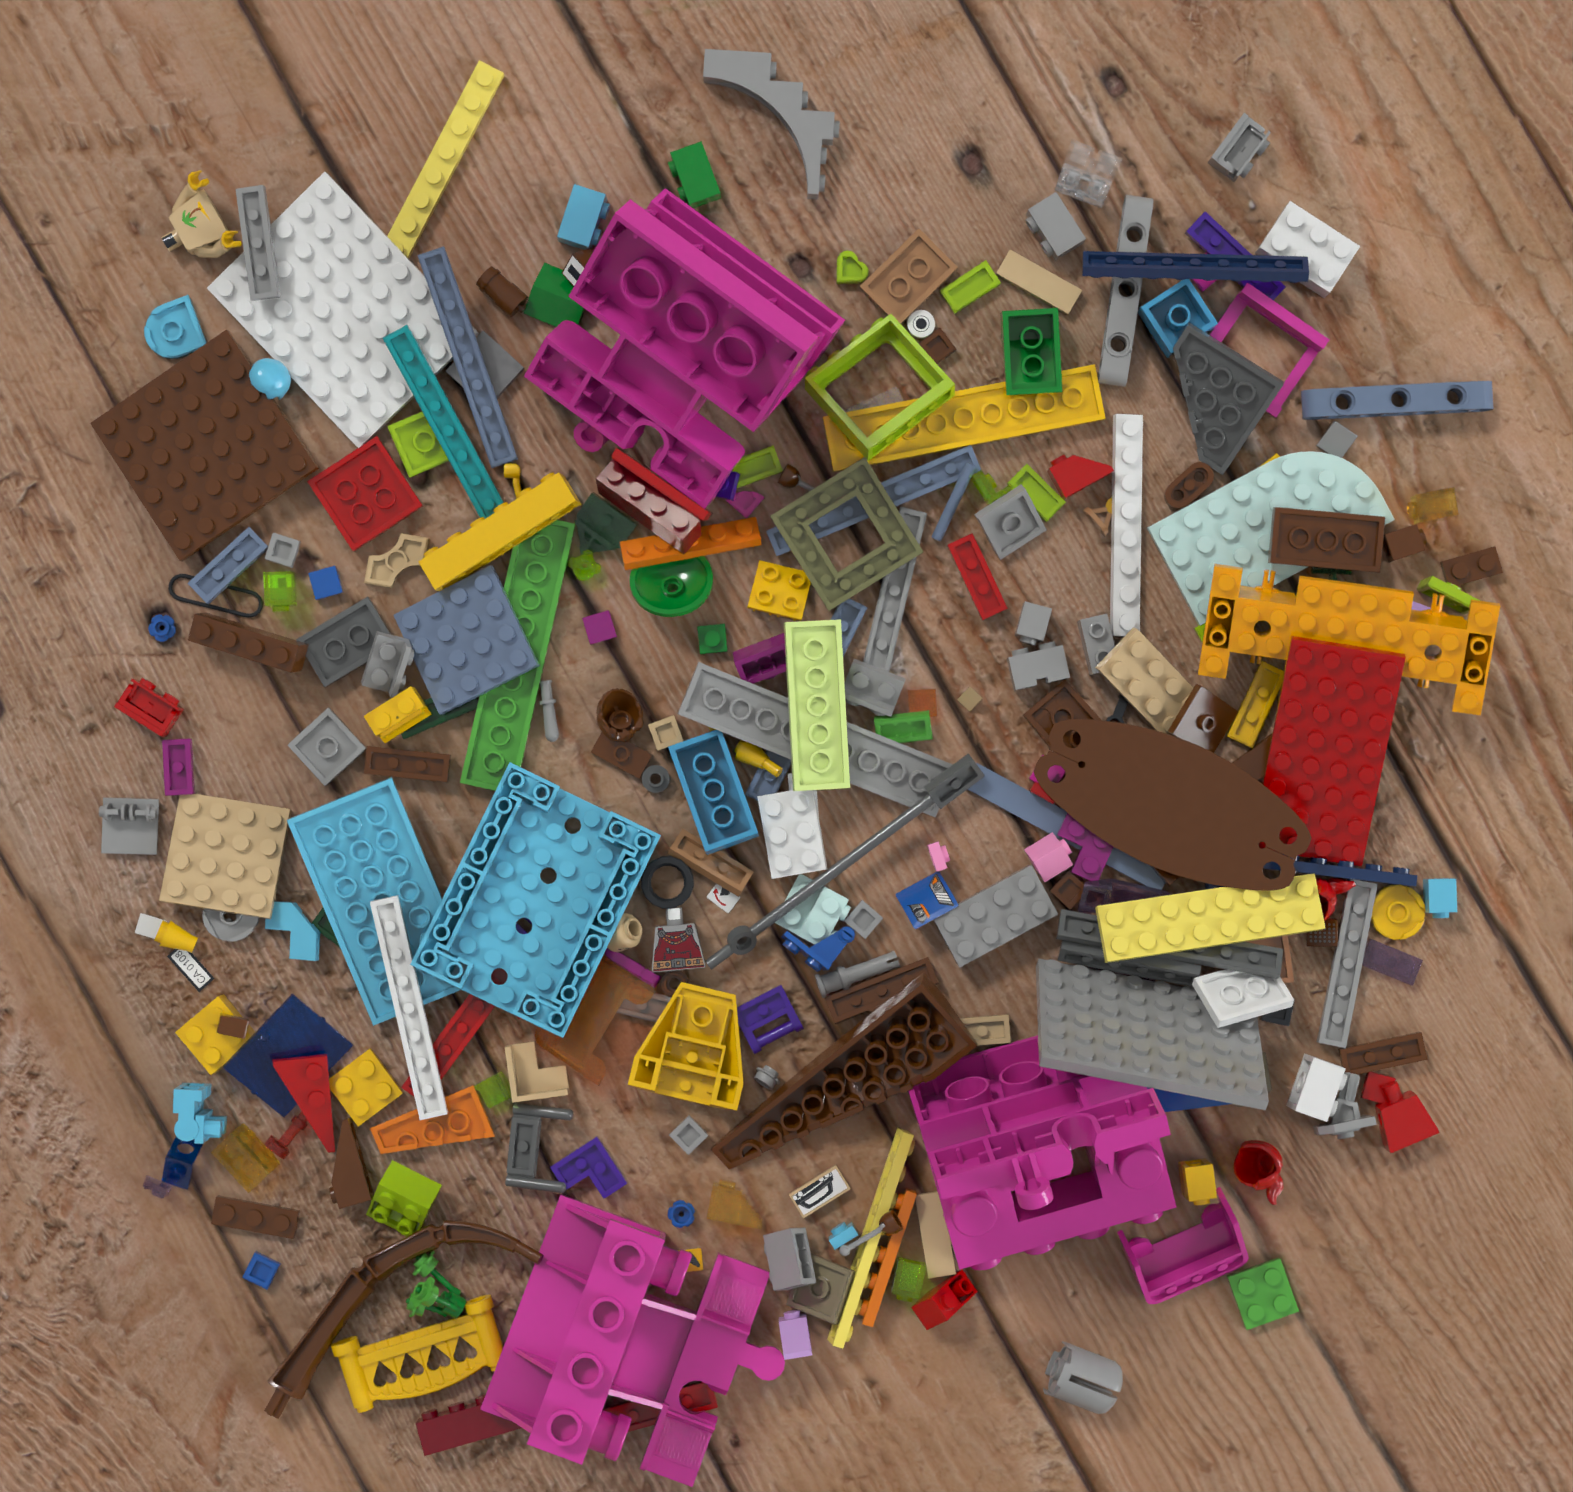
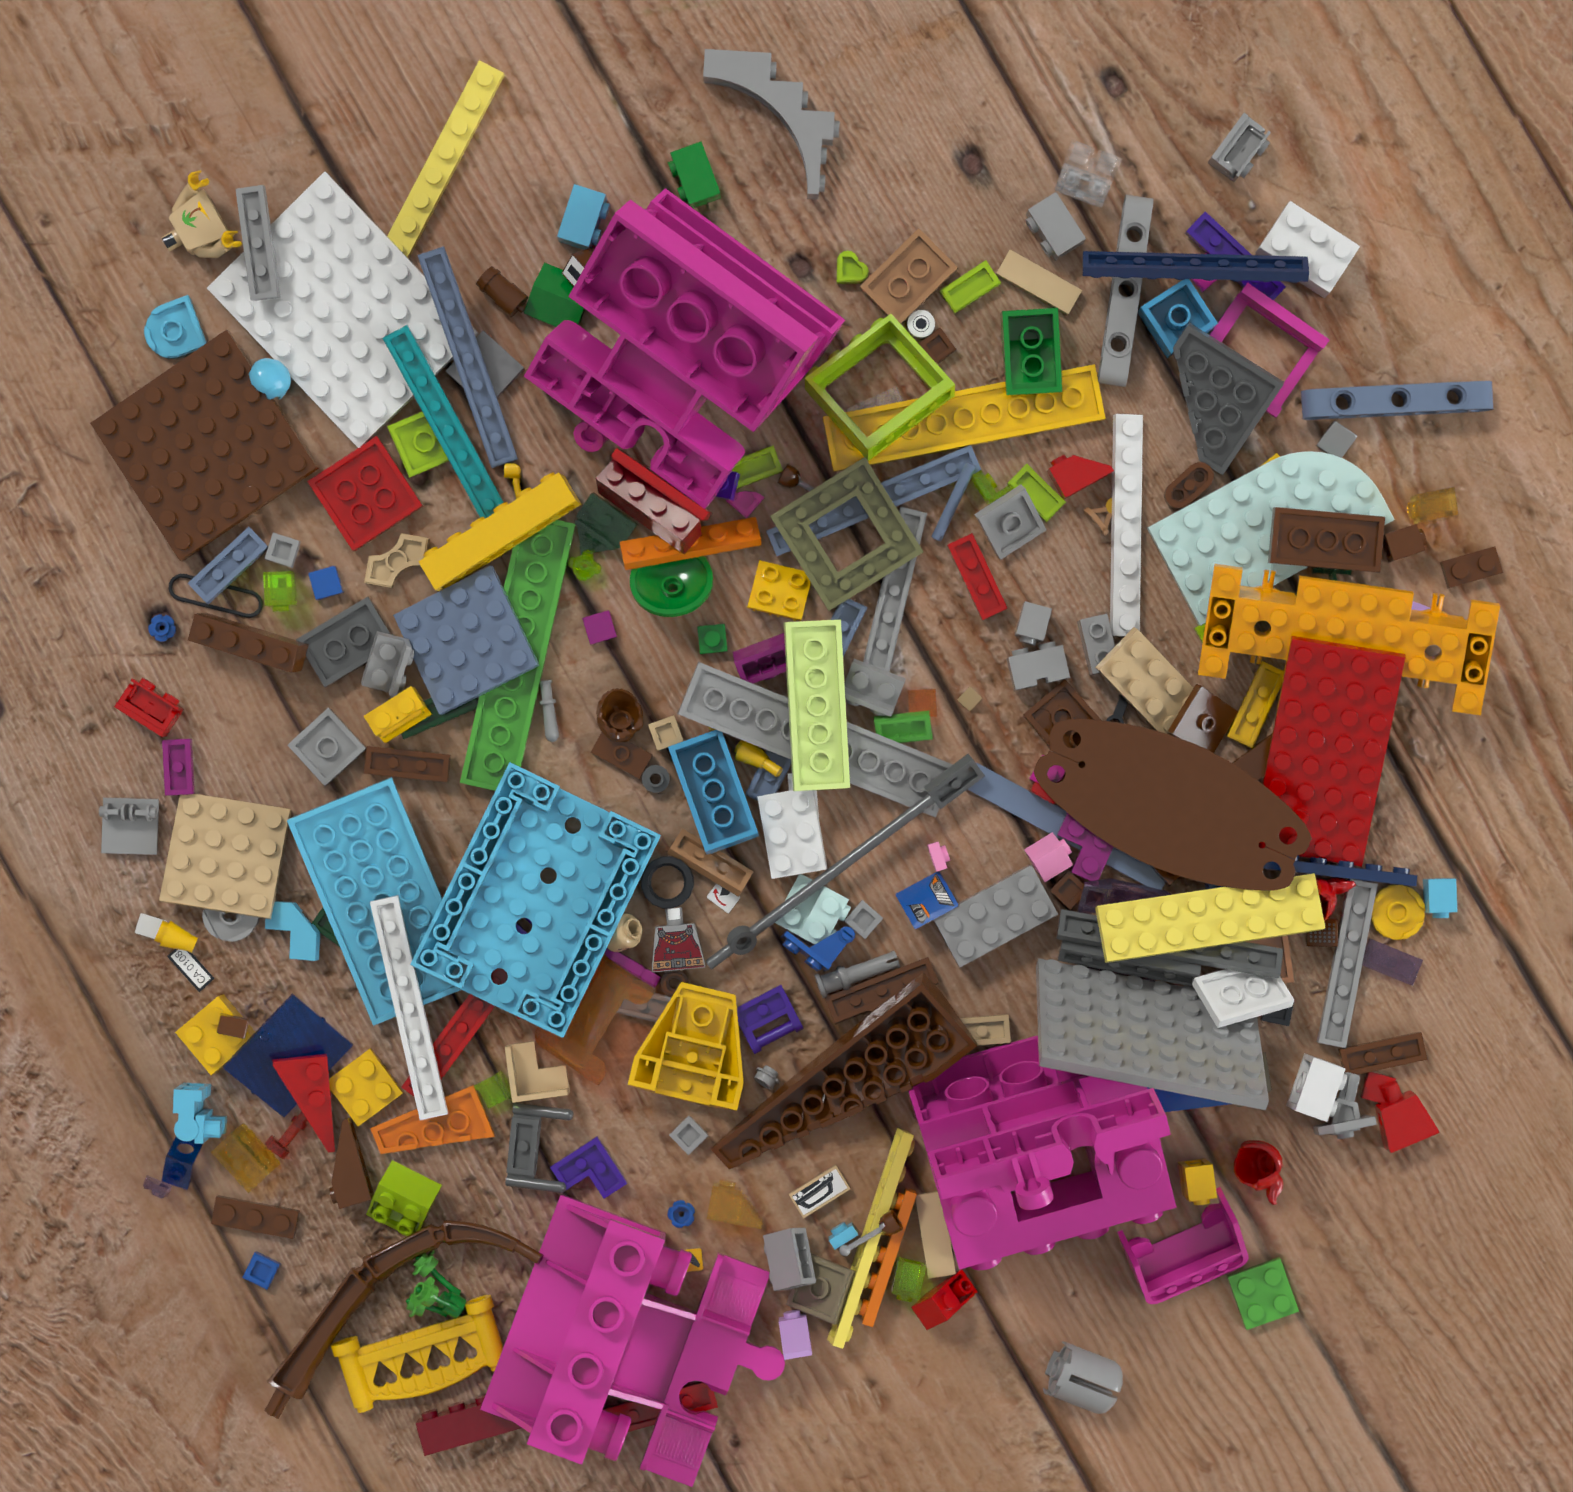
(1453, 597): lime plate -> none

